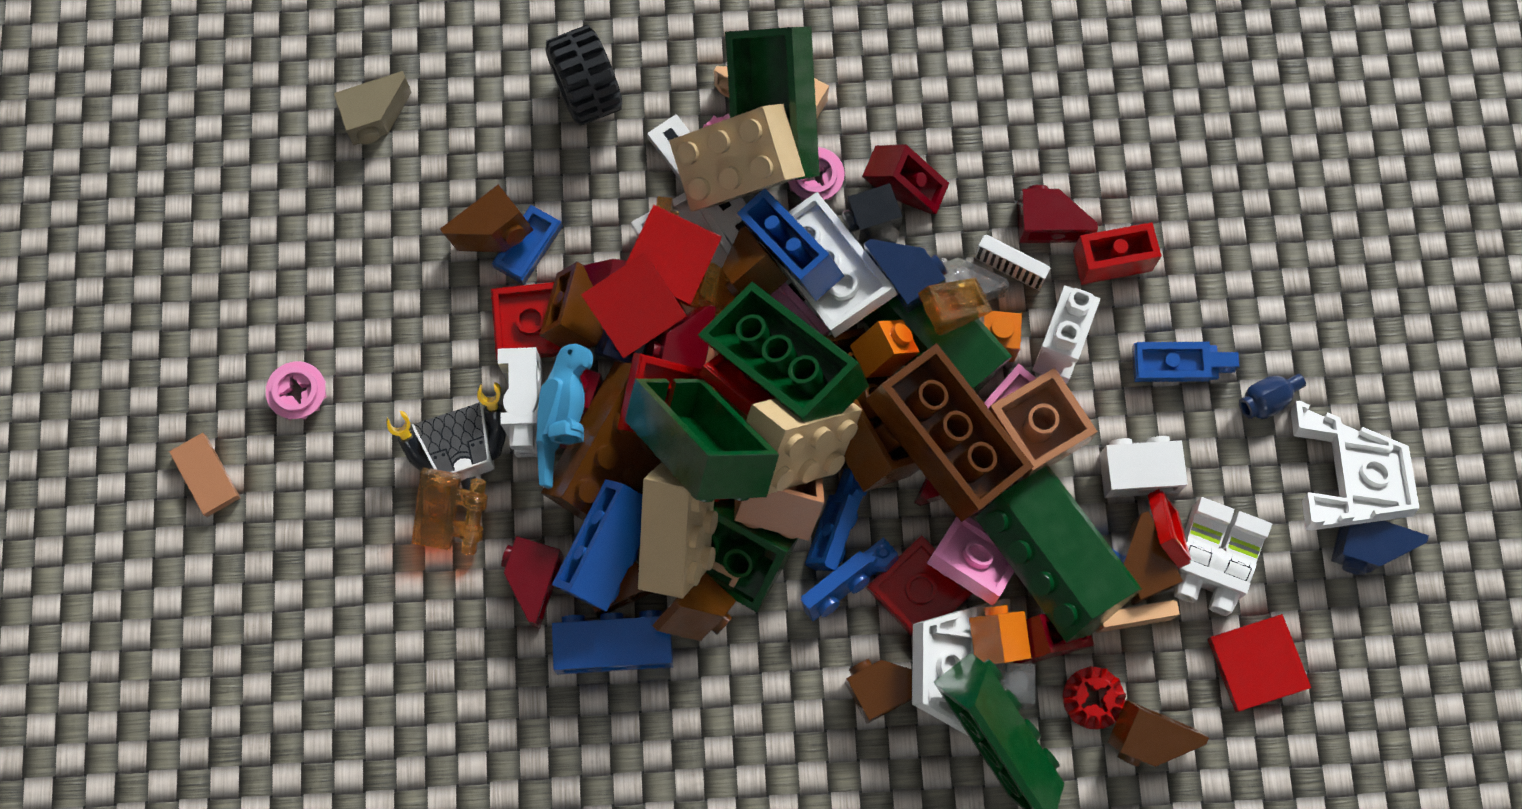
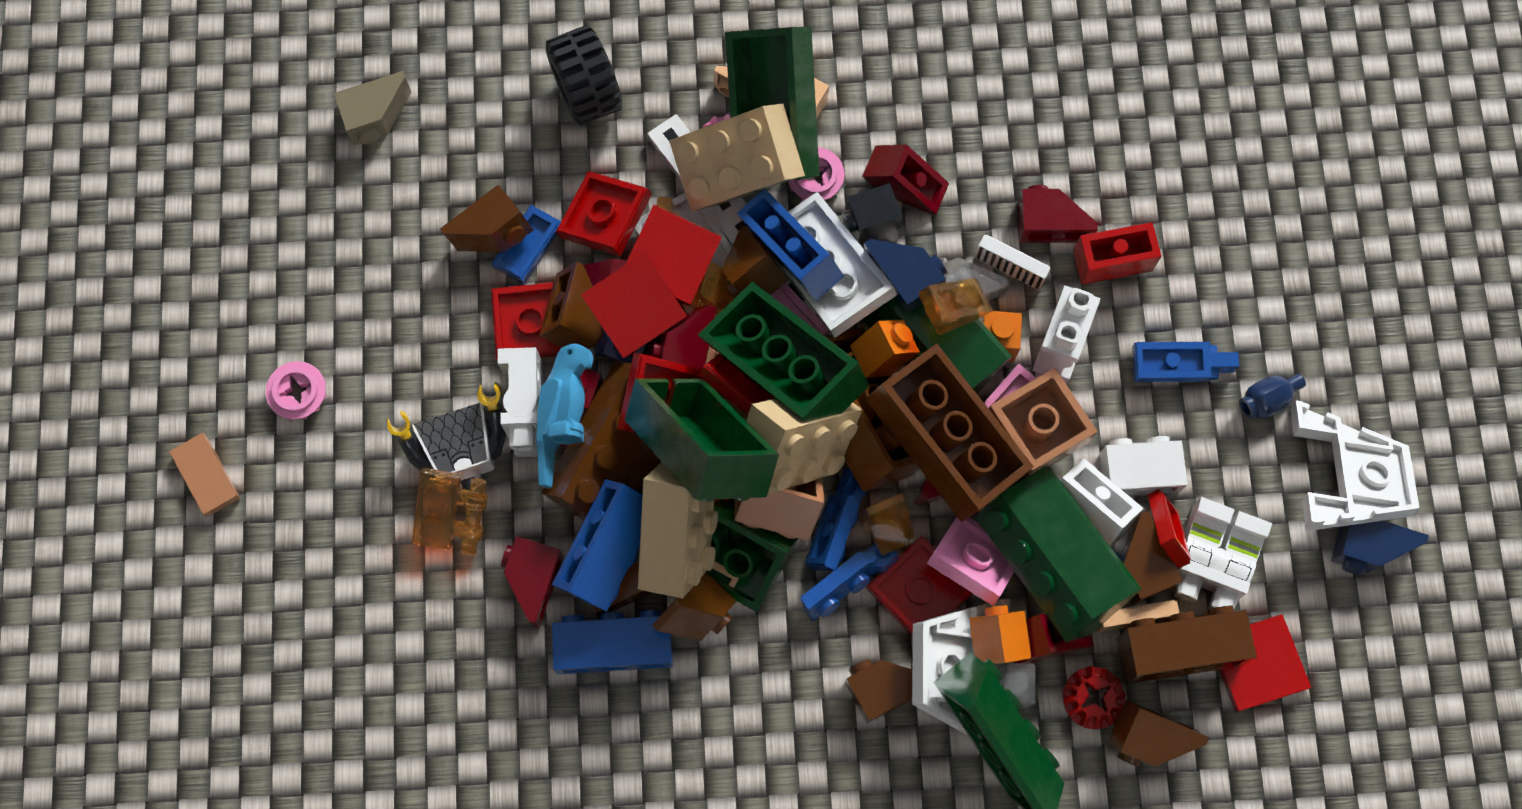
(604, 213): none -> red tile
(889, 524): none -> clear orange slope
(1101, 501): none -> white brick
(1185, 644): none -> reddish brown brick

